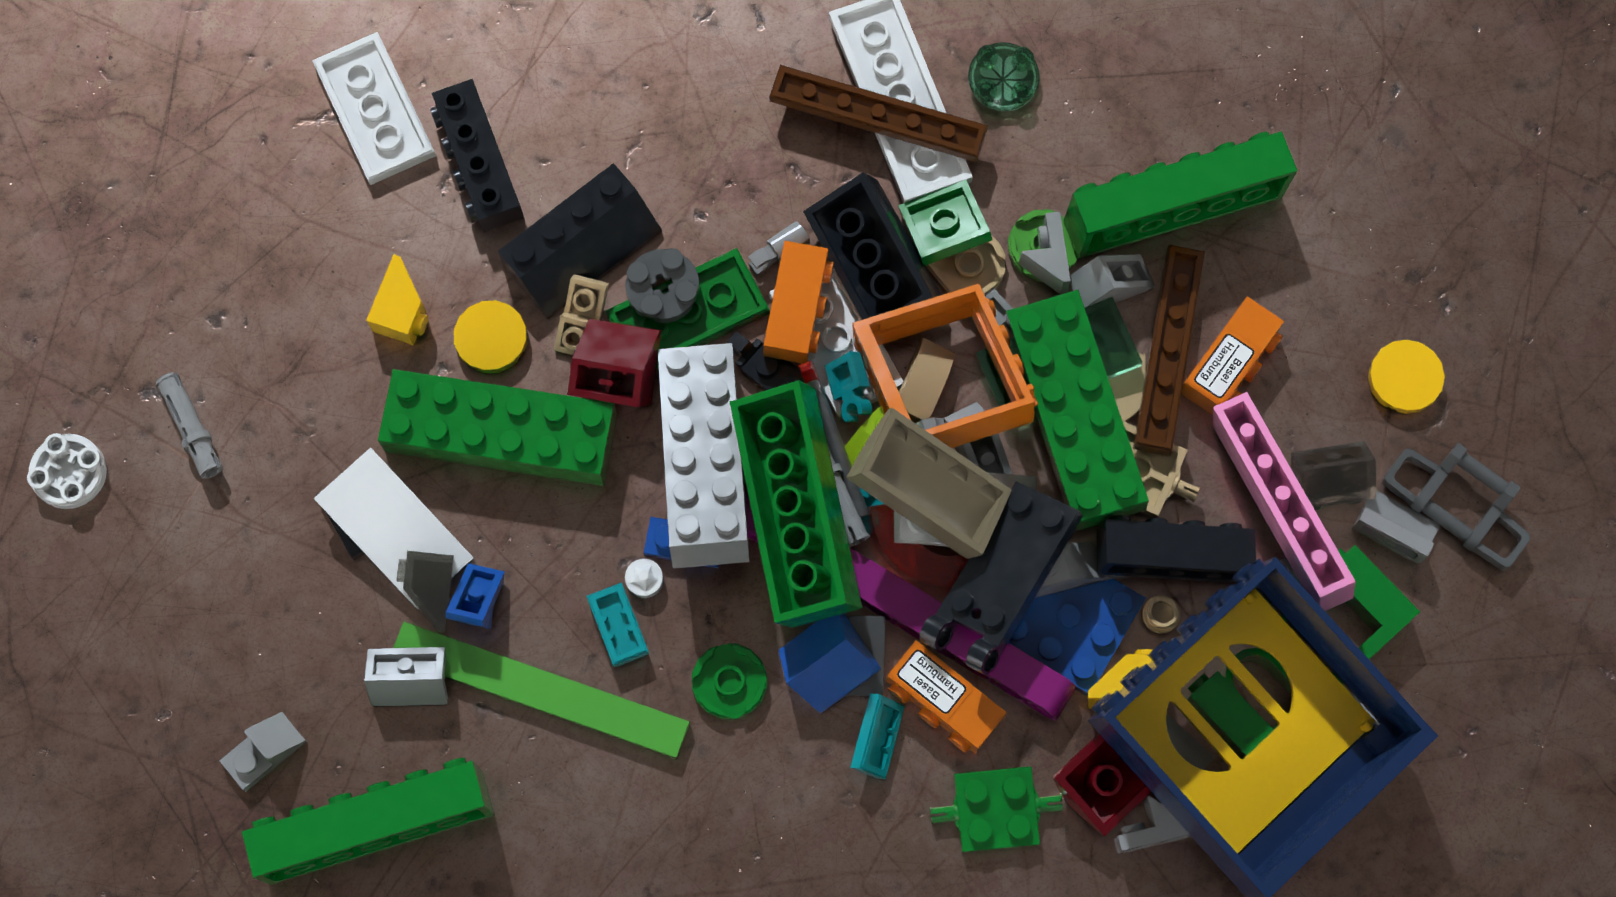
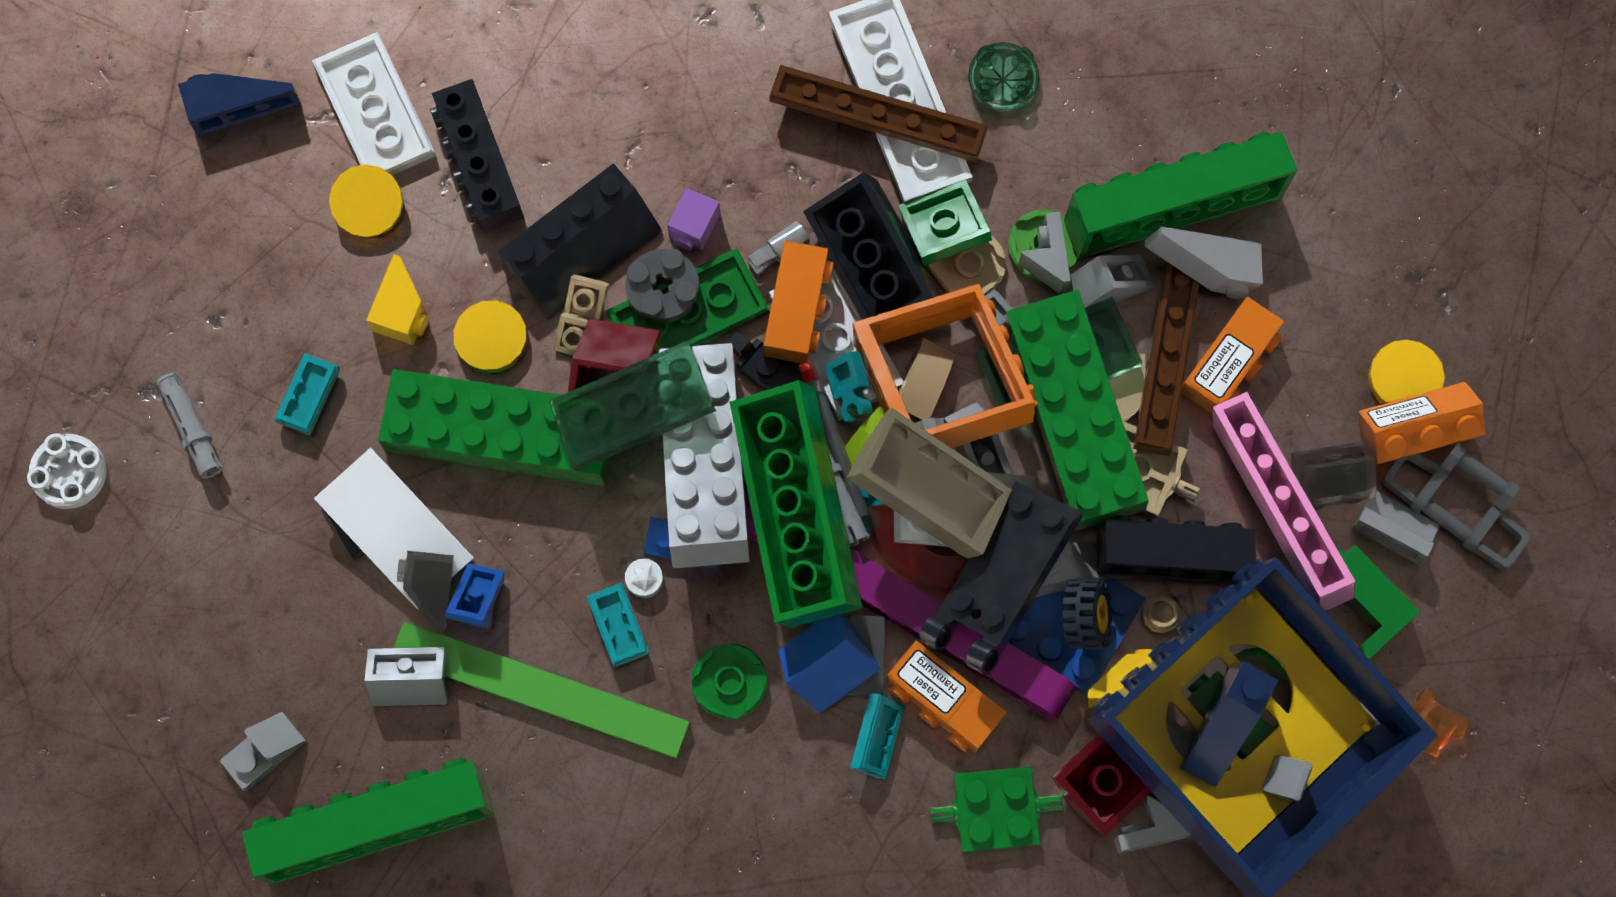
(226, 100): none -> dark blue slope
(307, 394): none -> teal plate
(366, 201): none -> yellow tile
(632, 406): none -> clear green plate
(693, 220): none -> medium lavender brick
(1087, 614): none -> black wheel
(1212, 260): none -> light grey slope
(1228, 721): none -> dark blue slope
(1287, 778): none -> light grey slope
(1422, 422): none -> orange brick
(1449, 725): none -> clear orange piece

